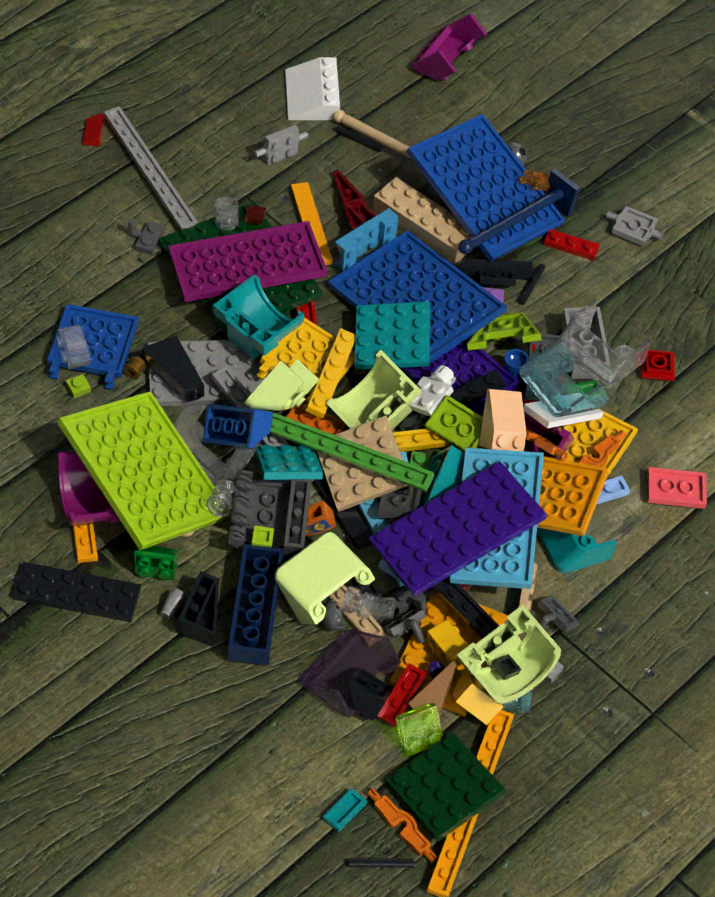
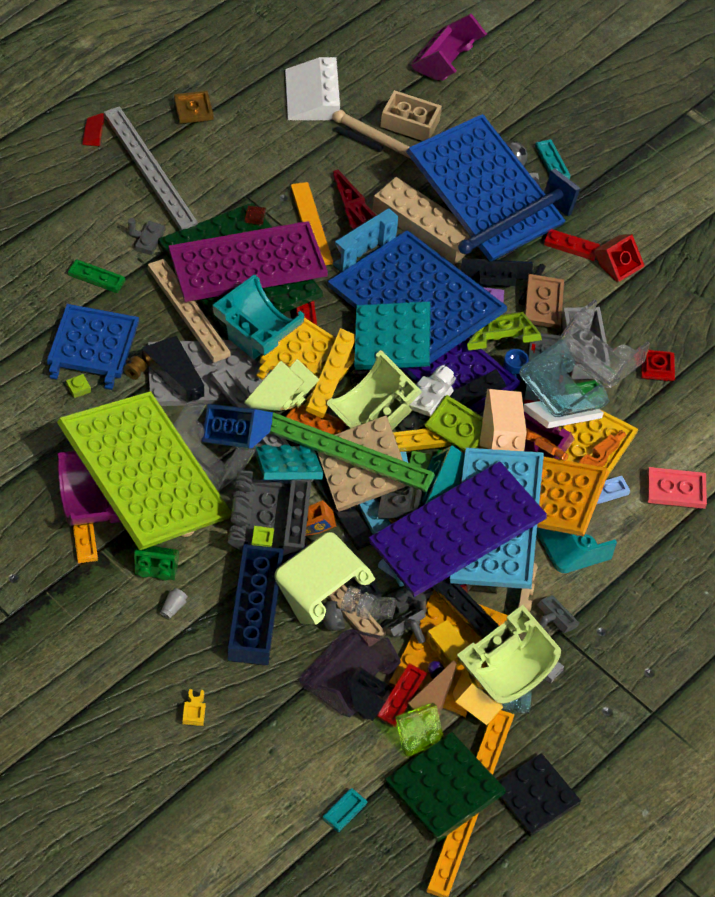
(74, 346): clear brick -> none
(77, 592): black plate -> none
(96, 276): none -> green tile
(189, 311): none -> tan plate
(193, 107): none -> pearl gold plate
(194, 710): none -> yellow plate
(200, 611): black wedge -> none
(221, 498): clear wheel -> none
(226, 212): clear wheel -> none
(281, 144): light grey plate -> none
(373, 862): black bar -> none
(394, 817): orange piece -> none
(410, 116): none -> tan brick
(506, 667): black plate -> none
(536, 179): clear orange plate -> none
(537, 795): none -> black plate
(544, 300): none -> medium nougat plate
(551, 157): none -> teal tile
(620, 257): none -> red slope
(634, 226): light grey plate -> none

